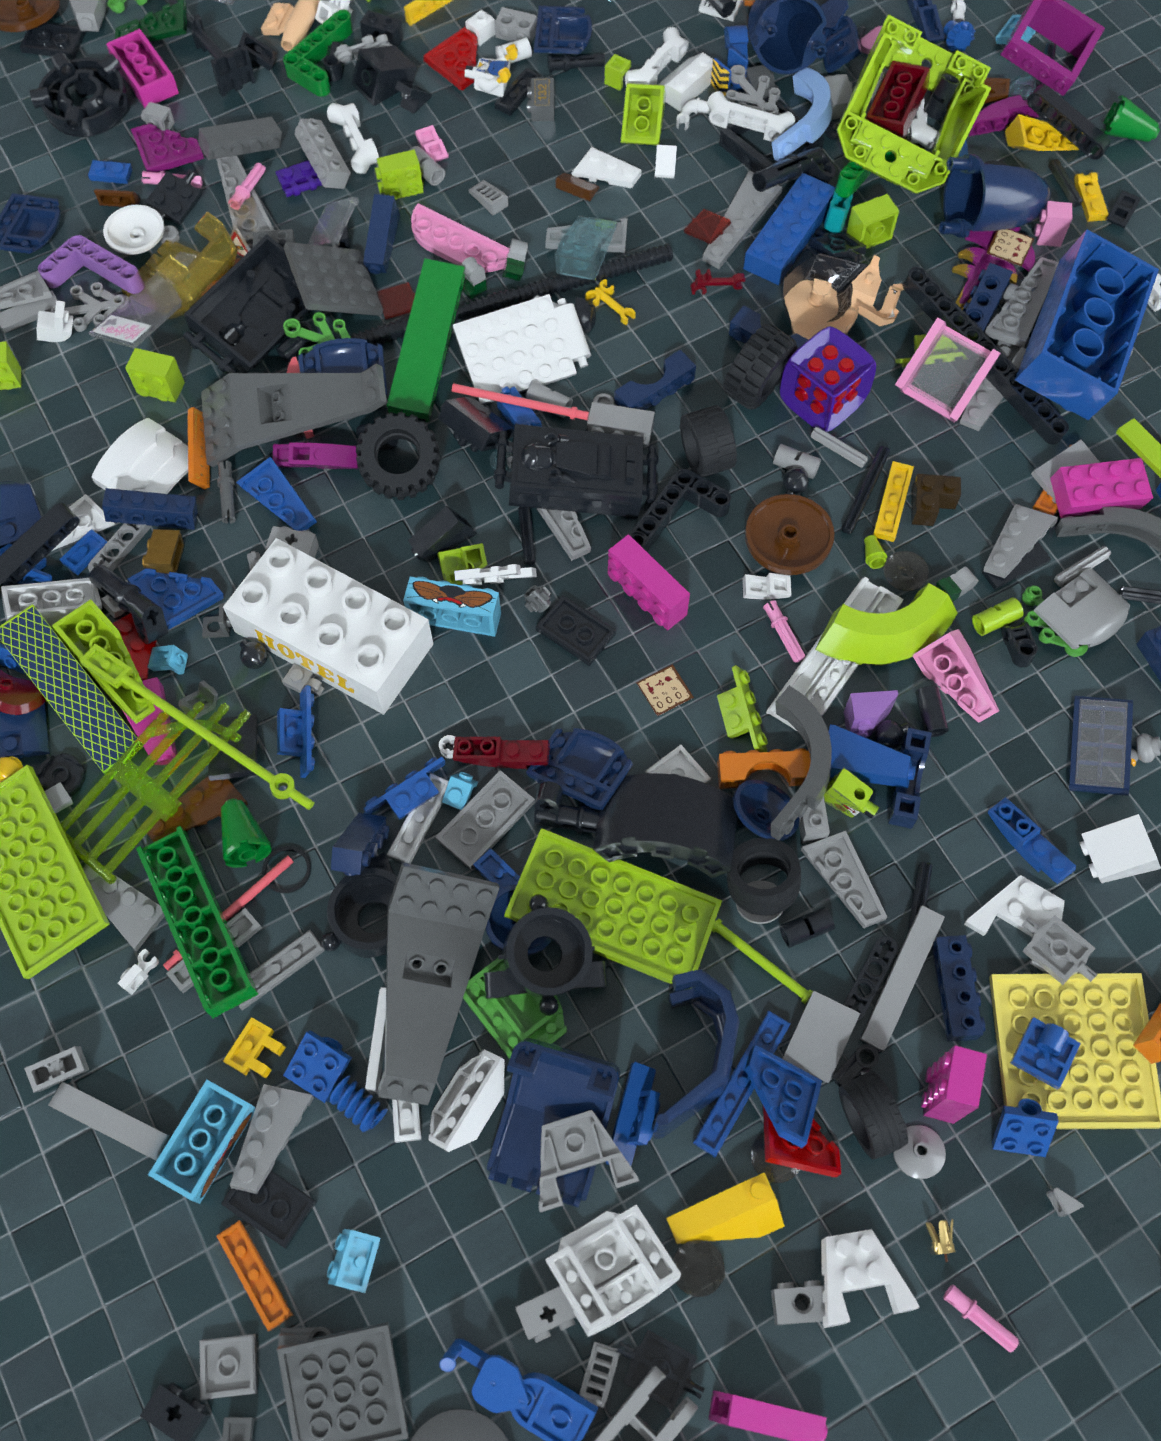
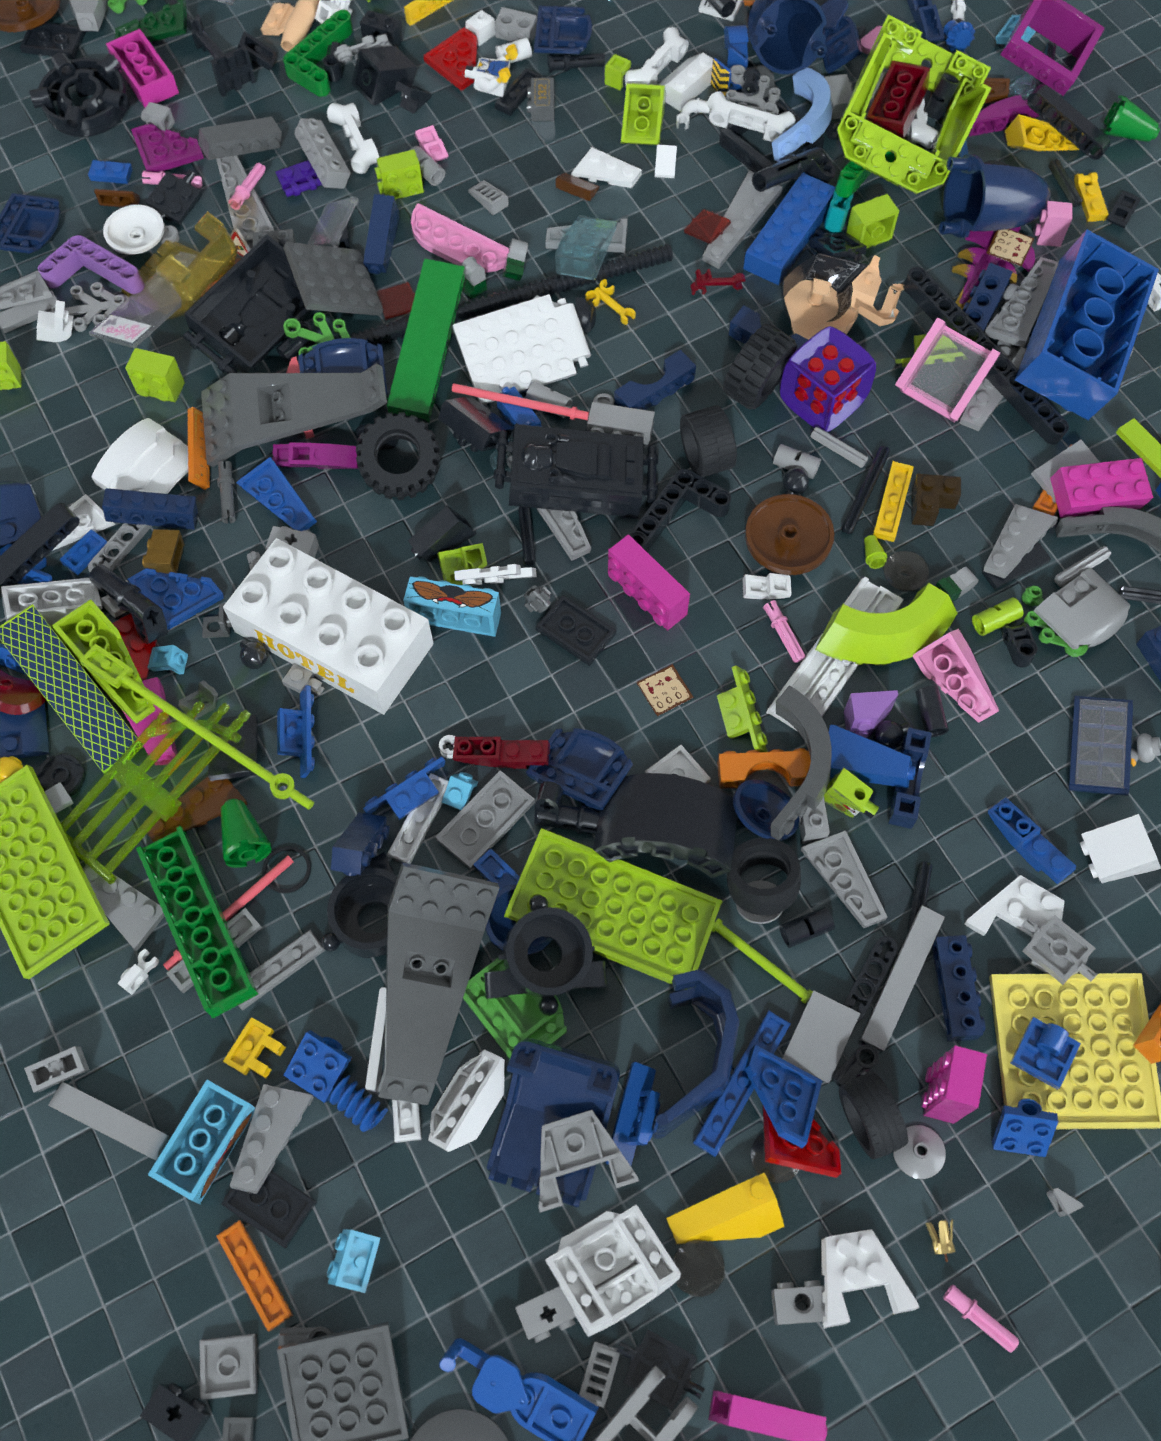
(751, 82): none -> black bush

